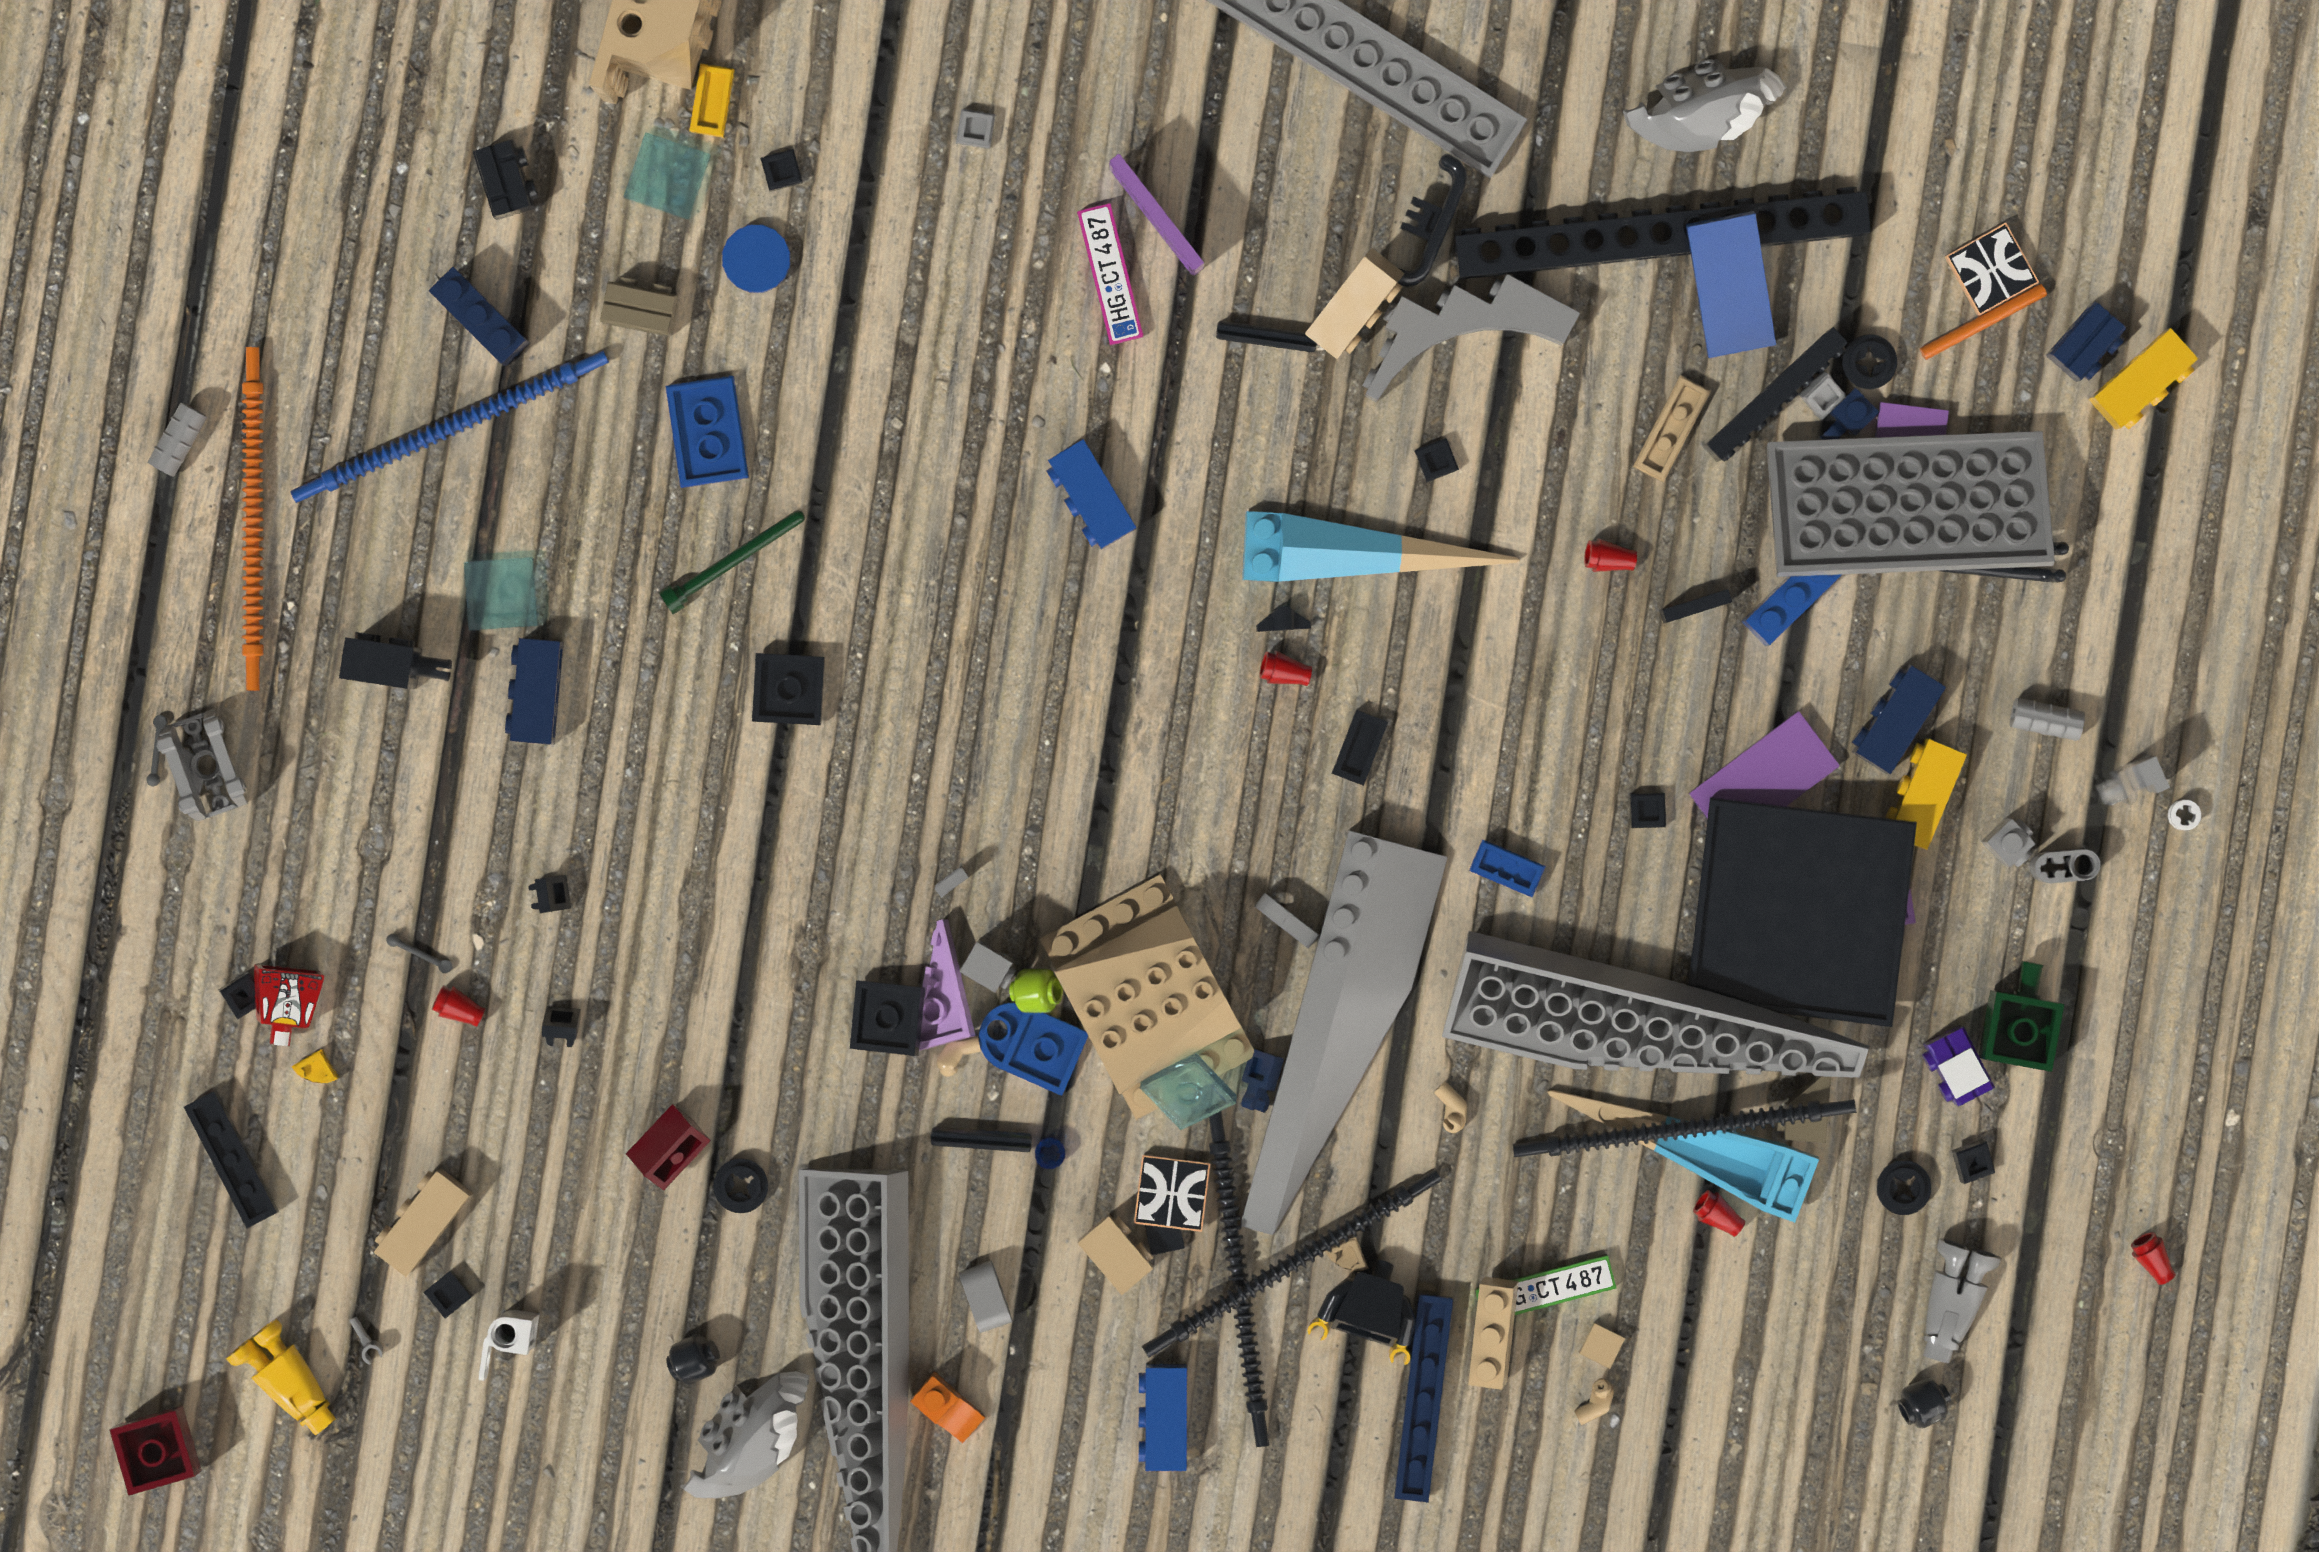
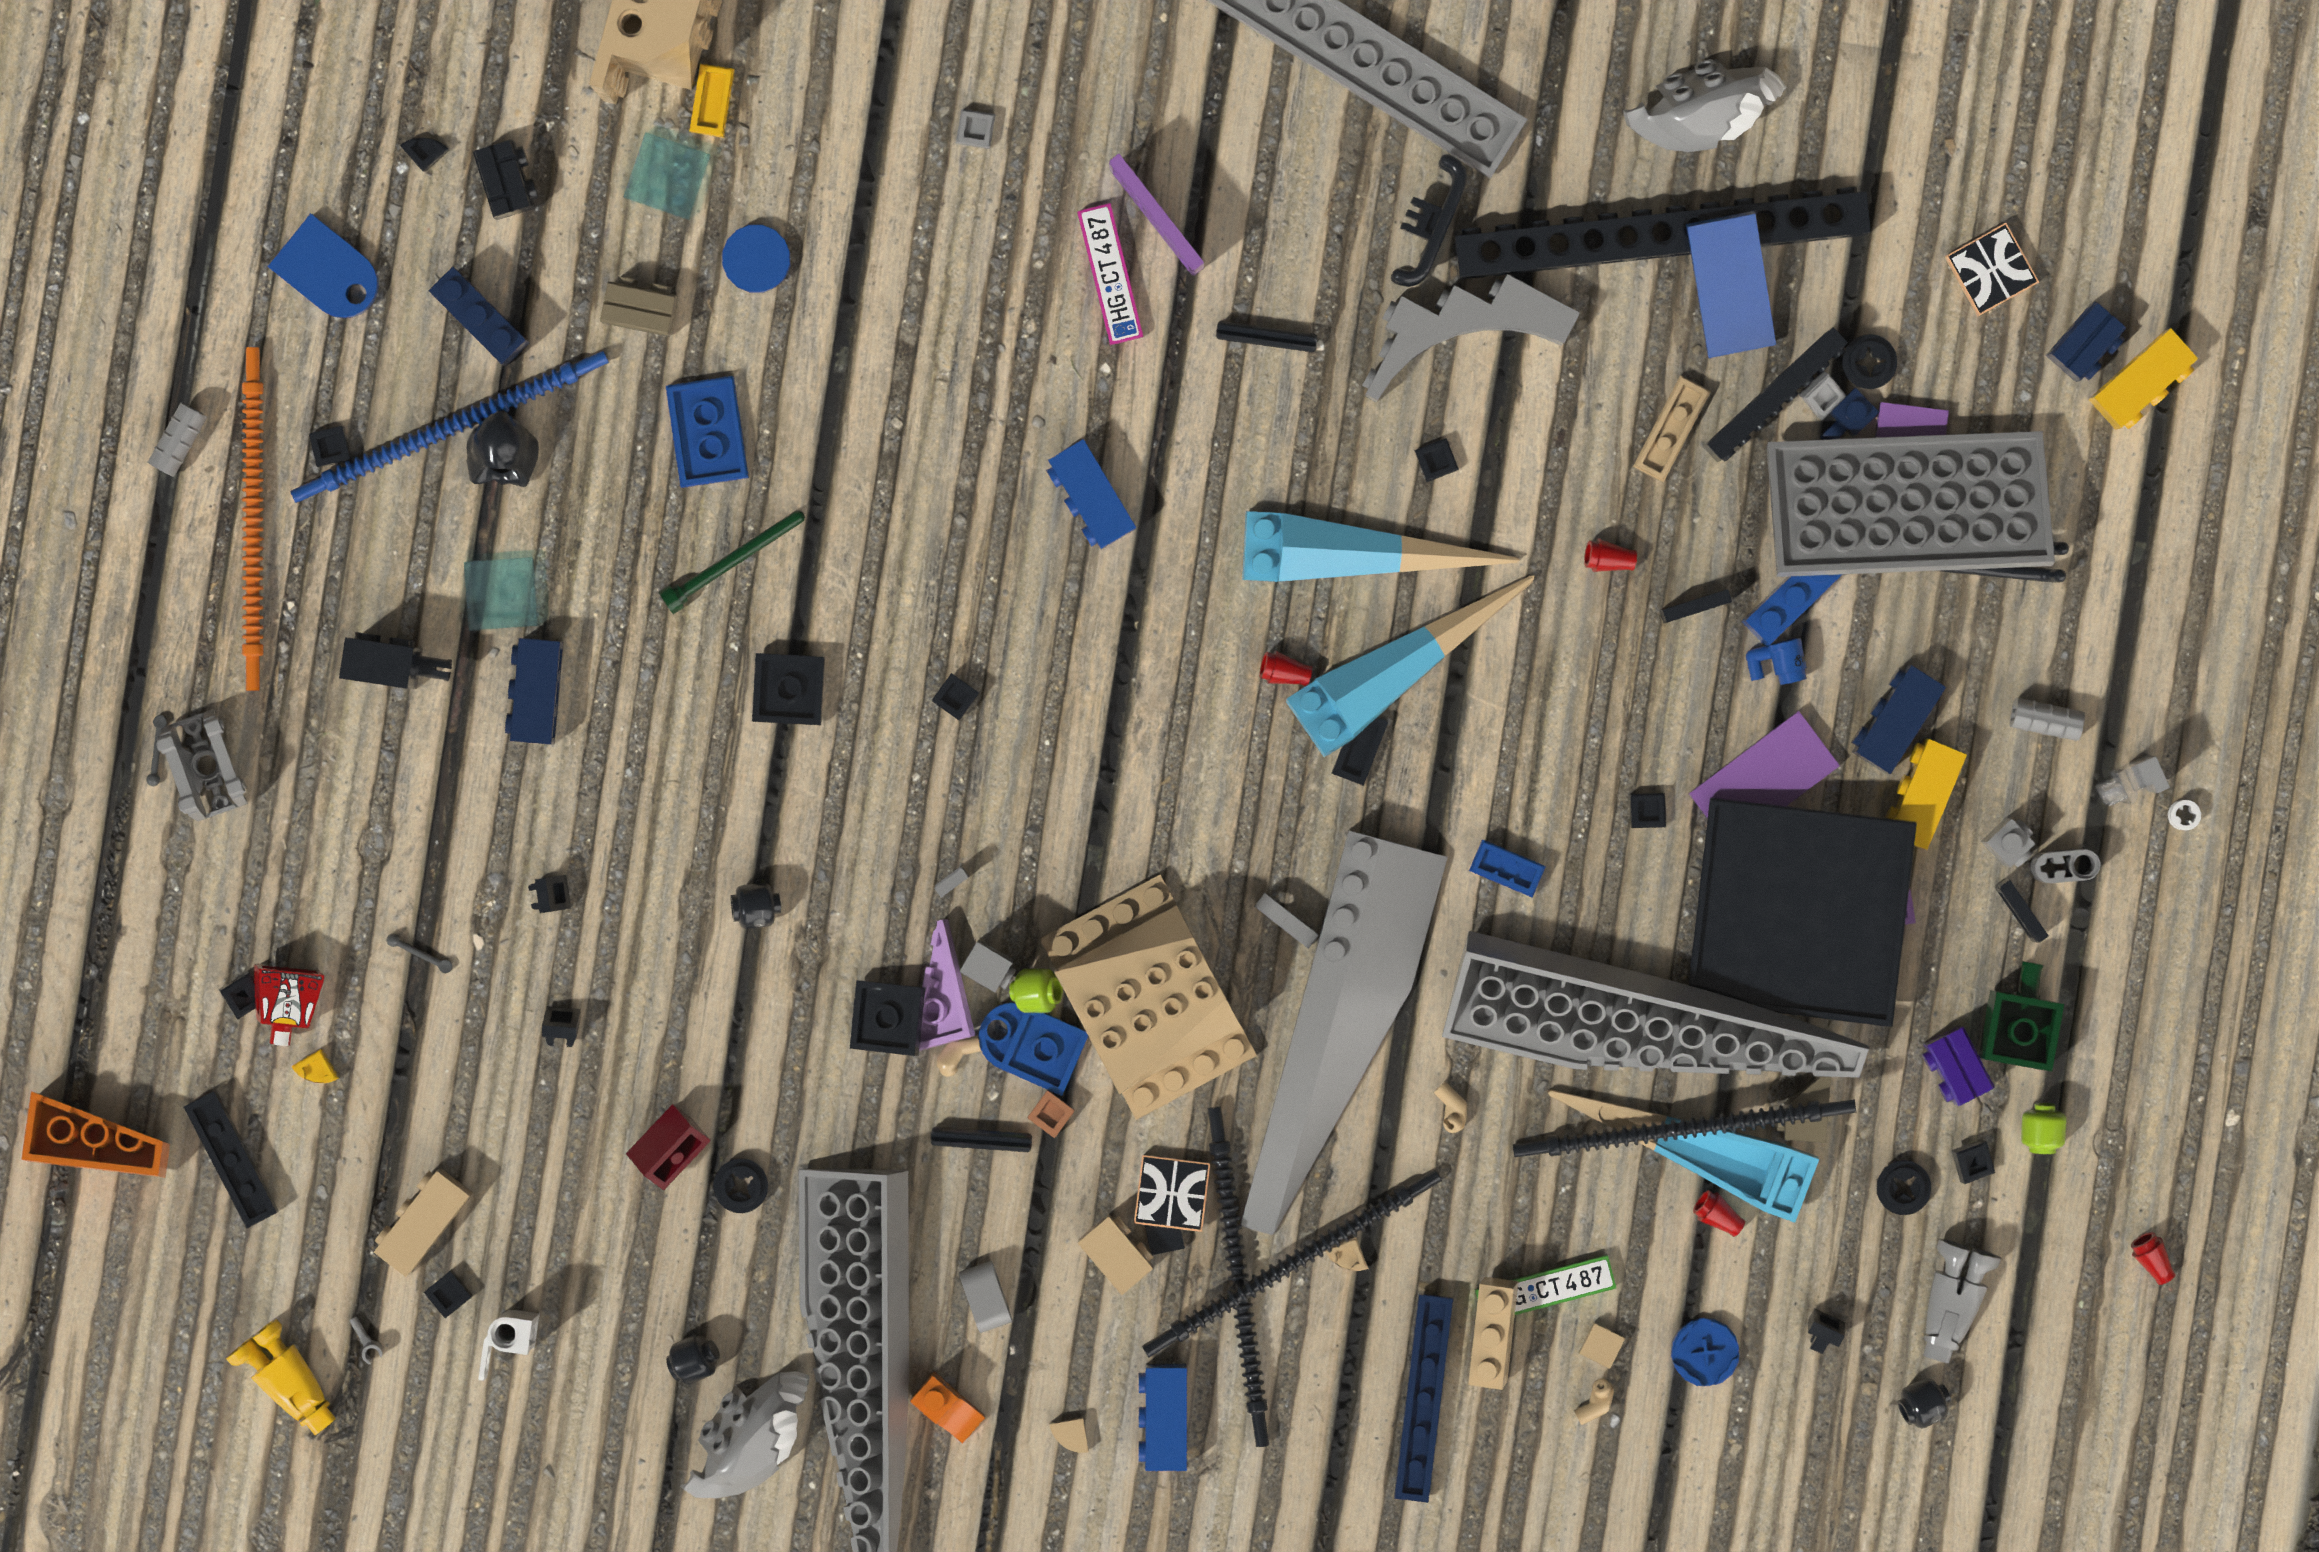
(82, 1140): none -> orange wedge
(155, 1450): dark red brick -> none
(325, 269): none -> blue tile
(330, 446): none -> black tile
(424, 151): none -> black tile
(457, 1006): red cone -> none
(501, 444): none -> black piece
(755, 905): none -> black head
(781, 170): black tile -> none
(955, 696): none -> black plate
(1047, 1142): clear blue bush -> none
(1051, 1113): none -> nougat plate
(1071, 1434): none -> tan tile
(1188, 1091): clear light blue tile -> none
(1262, 1075): dark blue plate -> none
(1283, 619): black piece -> none
(1355, 694): none -> medium azure plate
(1356, 304): tan brick -> none
(1370, 1309): black torso -> none
(1705, 1352): none -> blue tile
(1786, 659): none -> blue piece
(1825, 1330): none -> black tile
(1963, 1073): white sticker -> none
(1983, 321): orange bar -> none
(2021, 911): none -> black tile
(2043, 1129): none -> lime head

